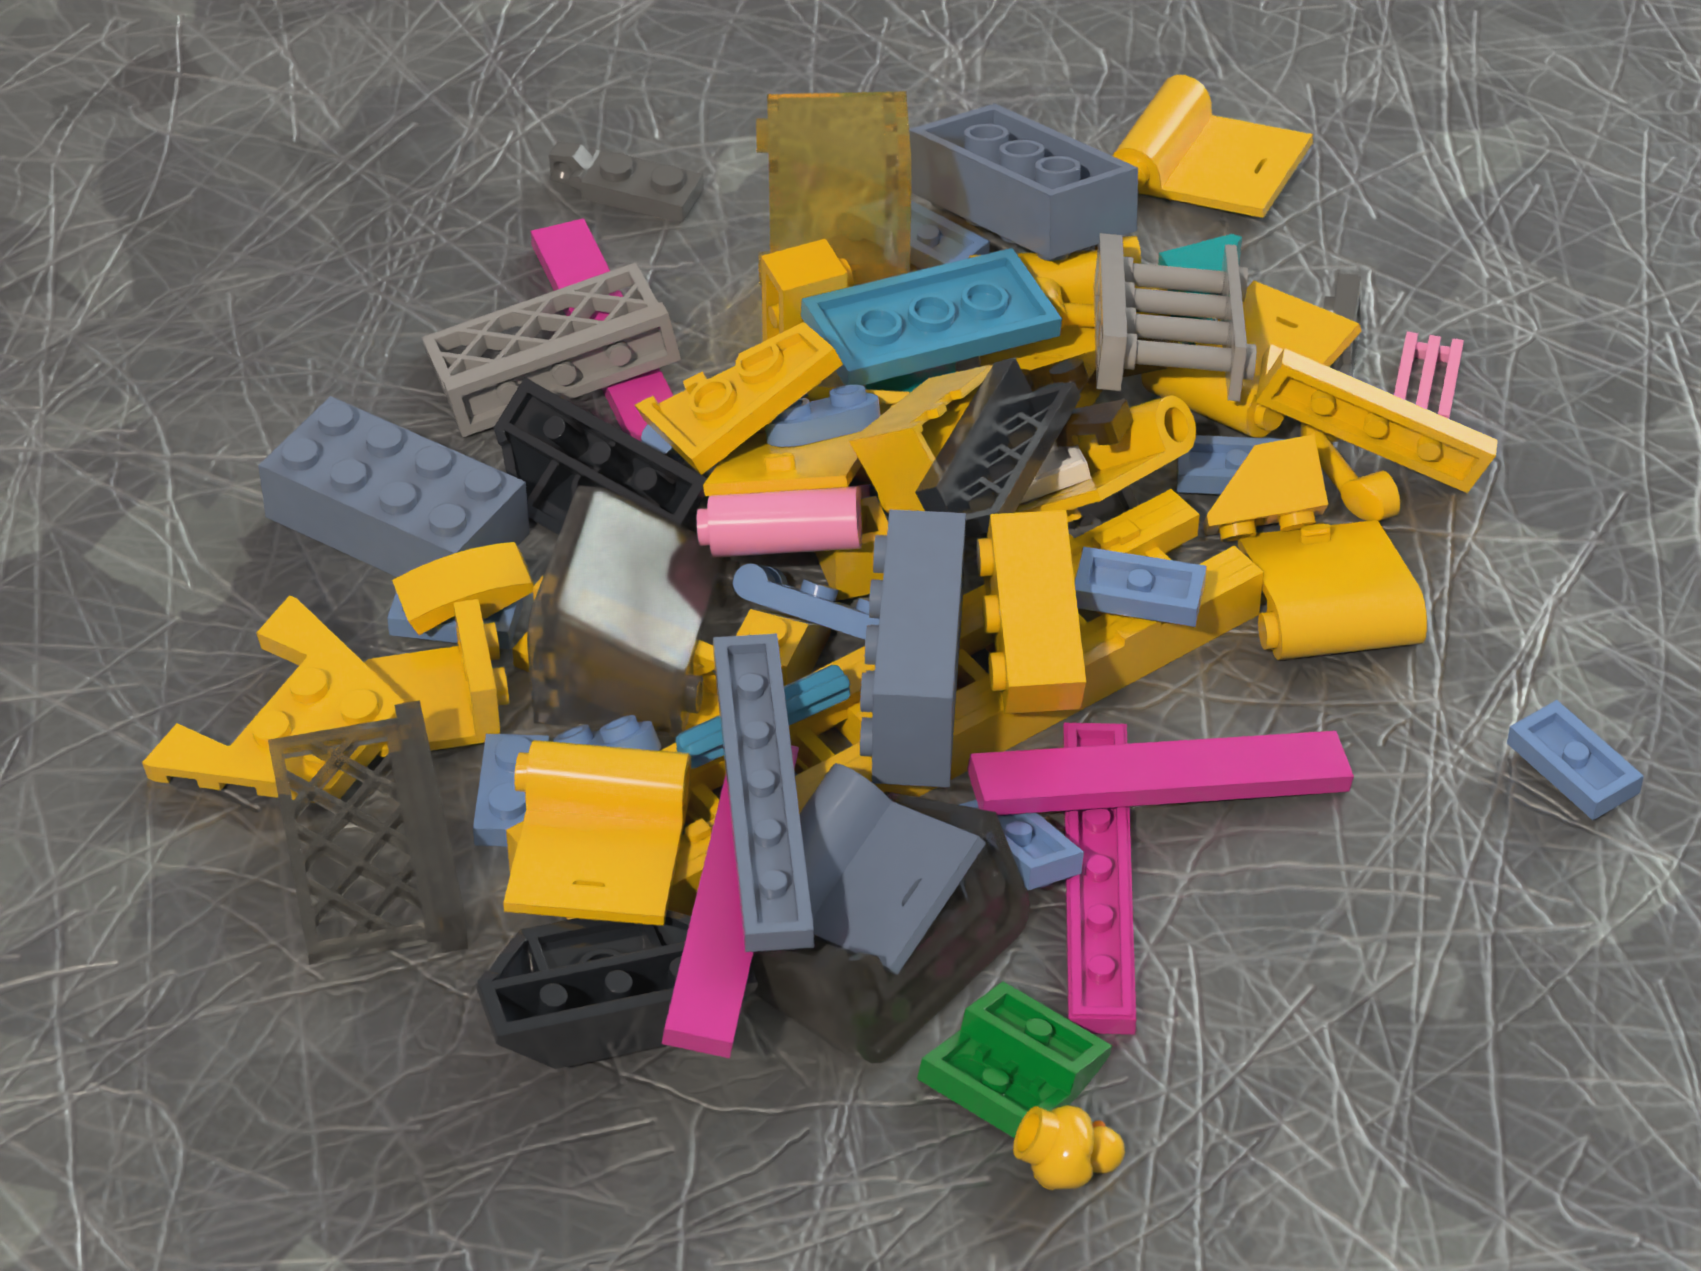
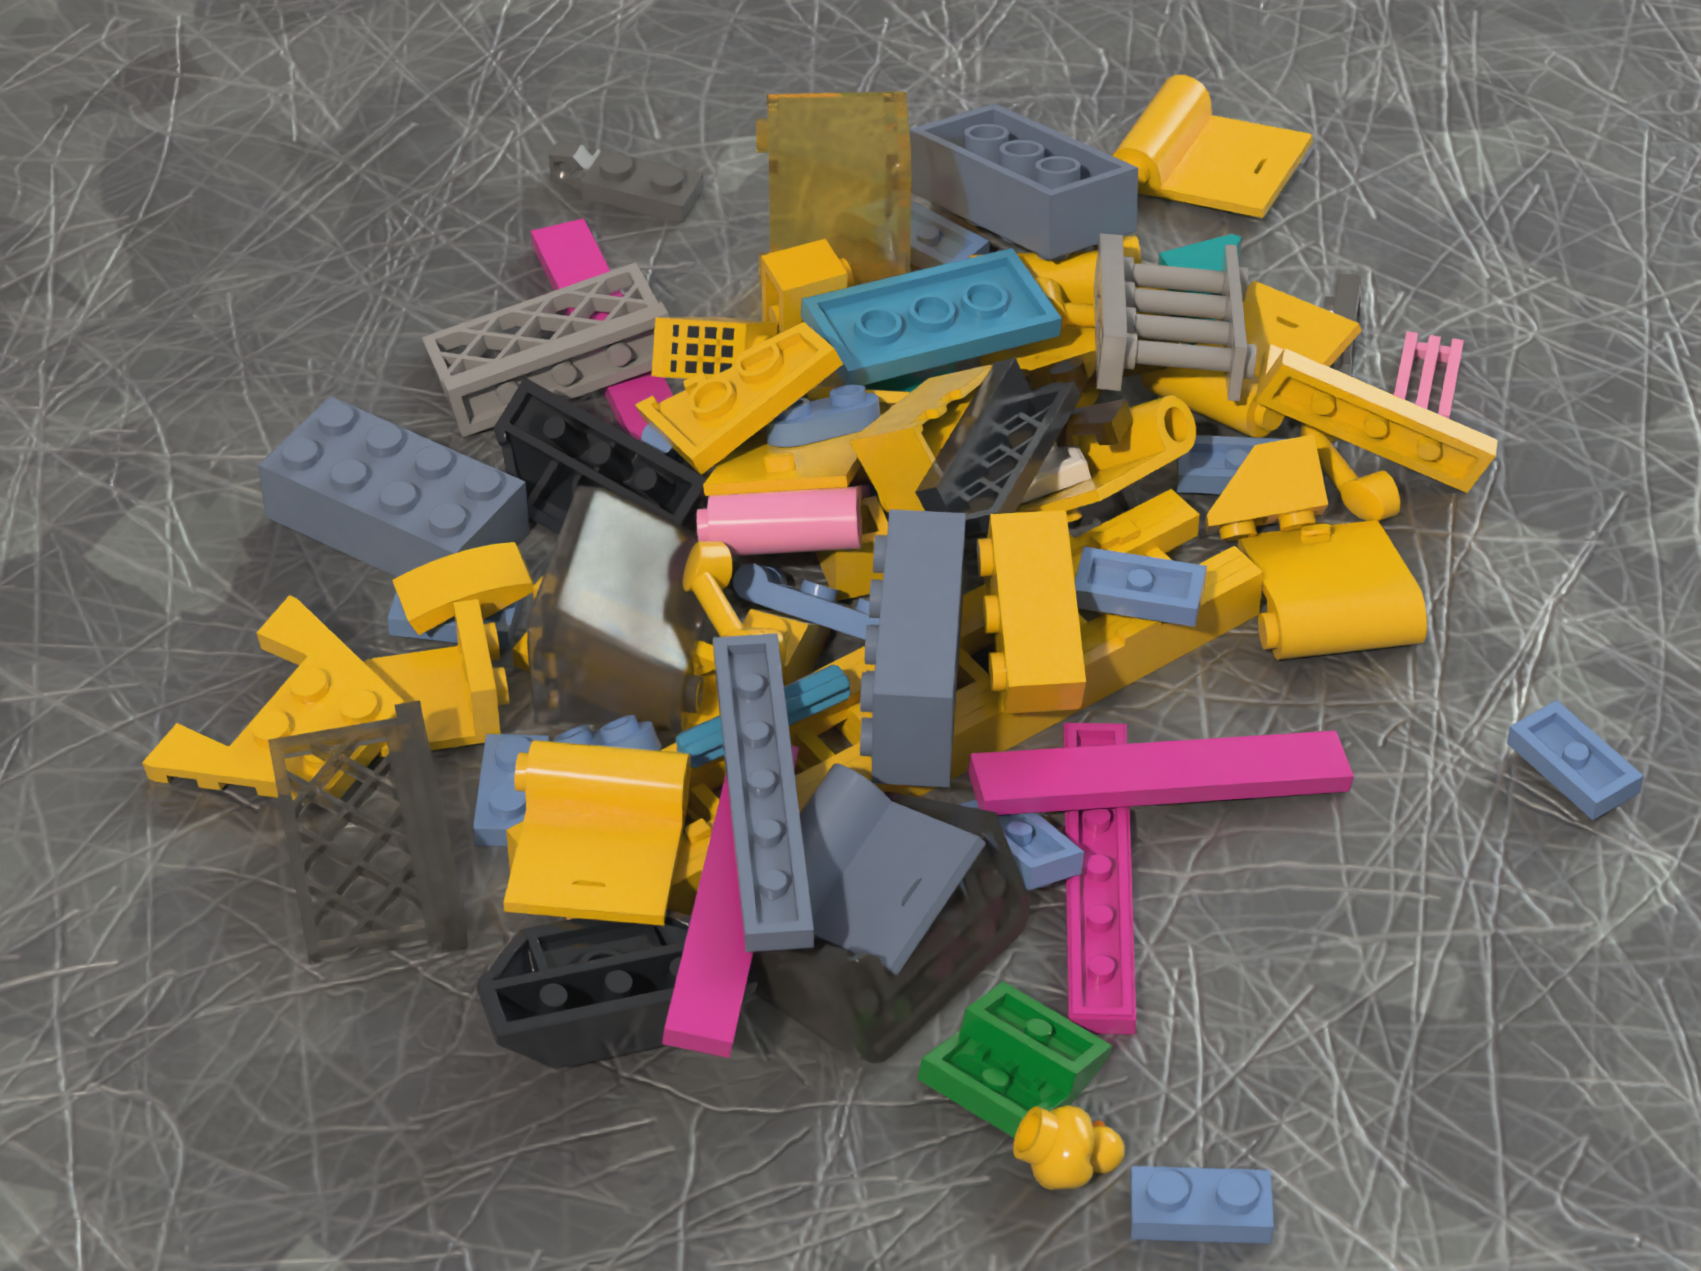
(703, 344): none -> yellow slope
(706, 575): none -> yellow bar
(1201, 1204): none -> medium blue plate

